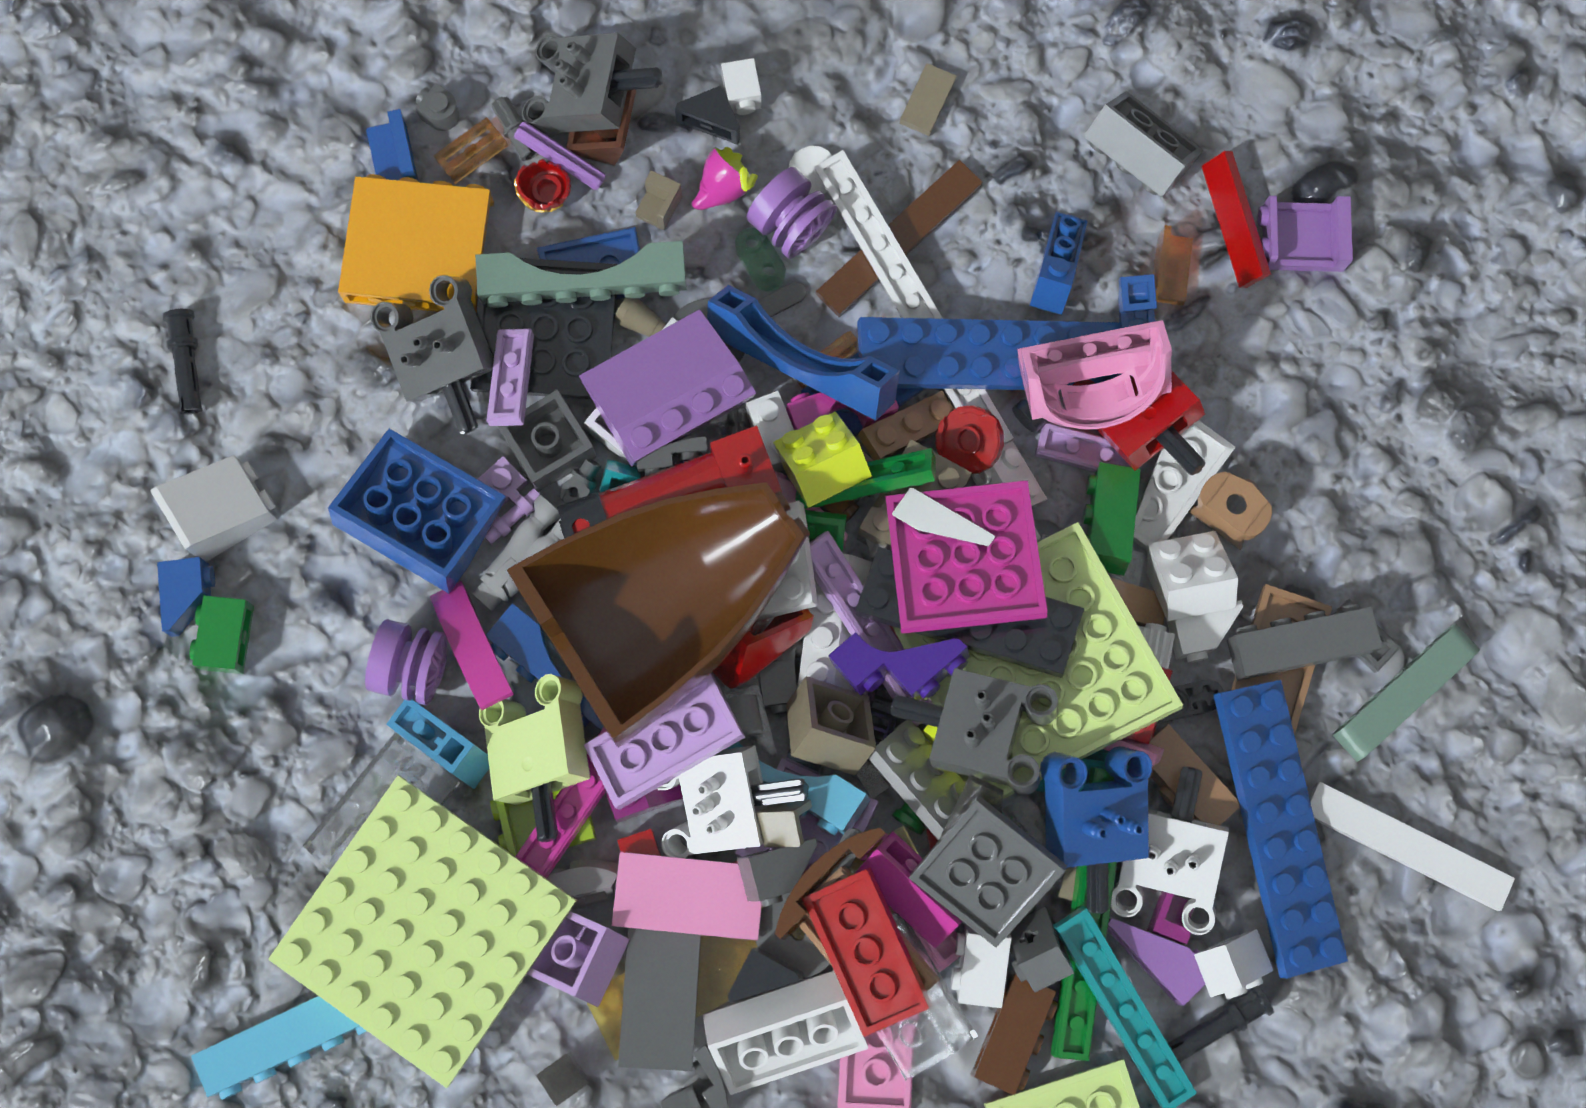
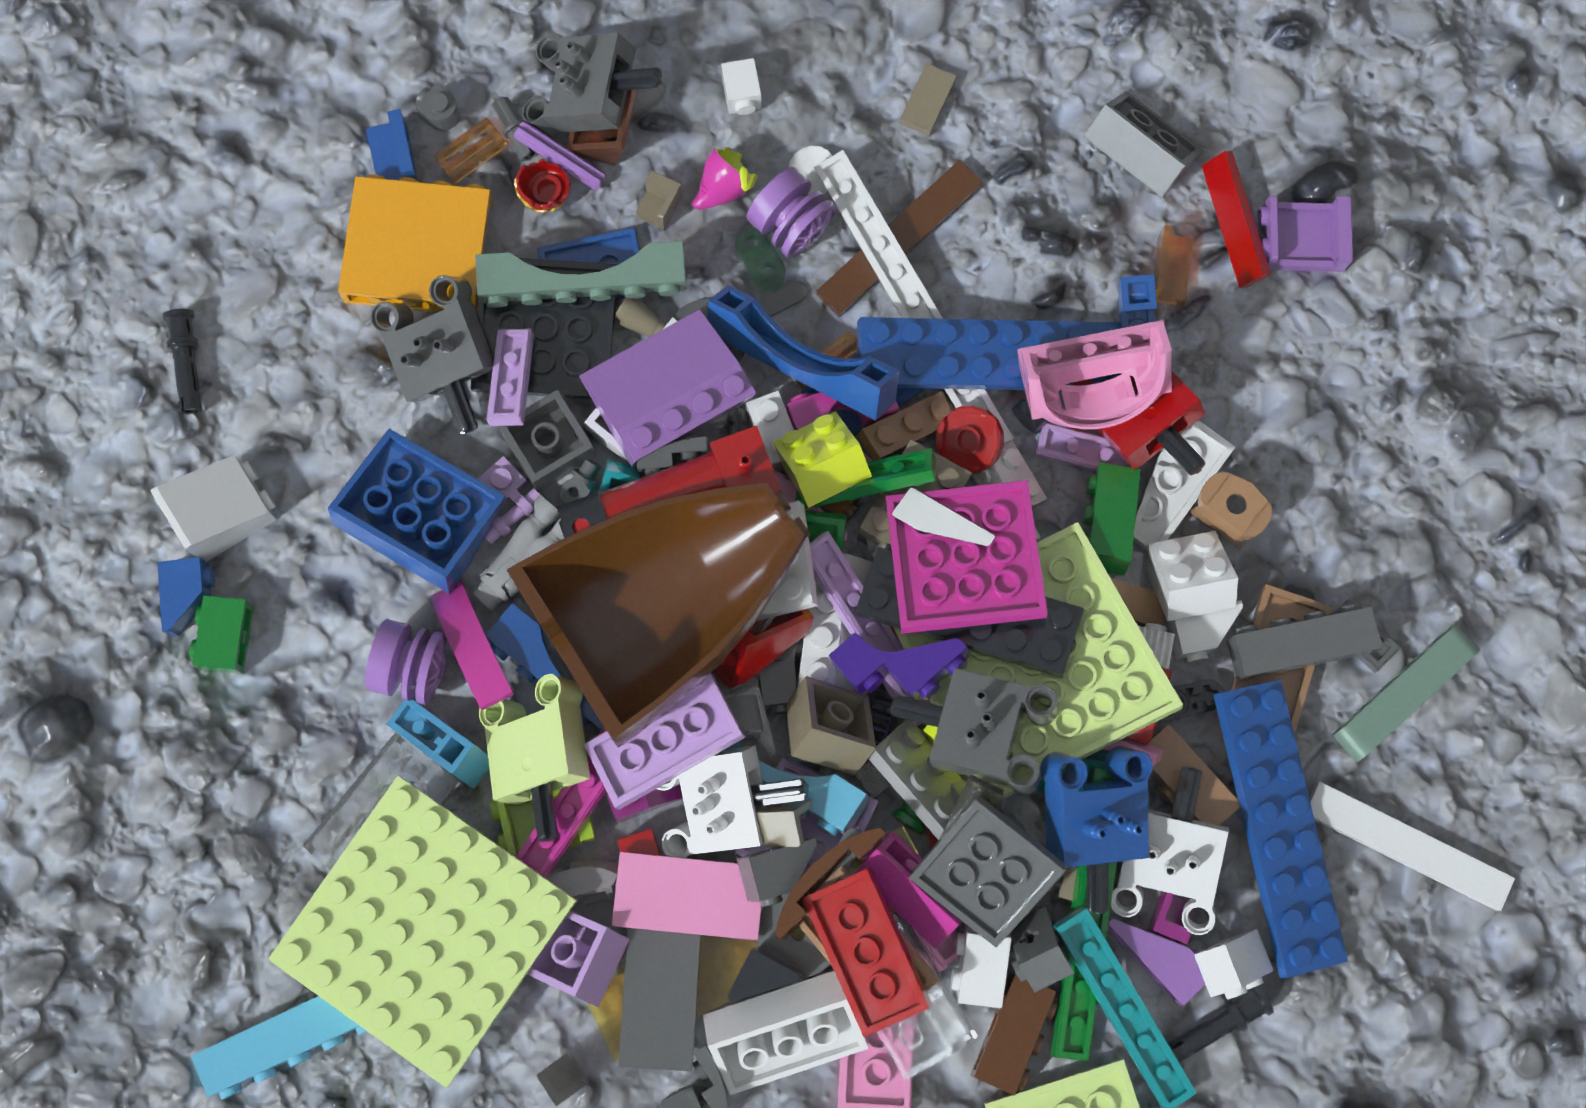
(709, 114): black slope -> none
(1059, 263): blue slope -> none

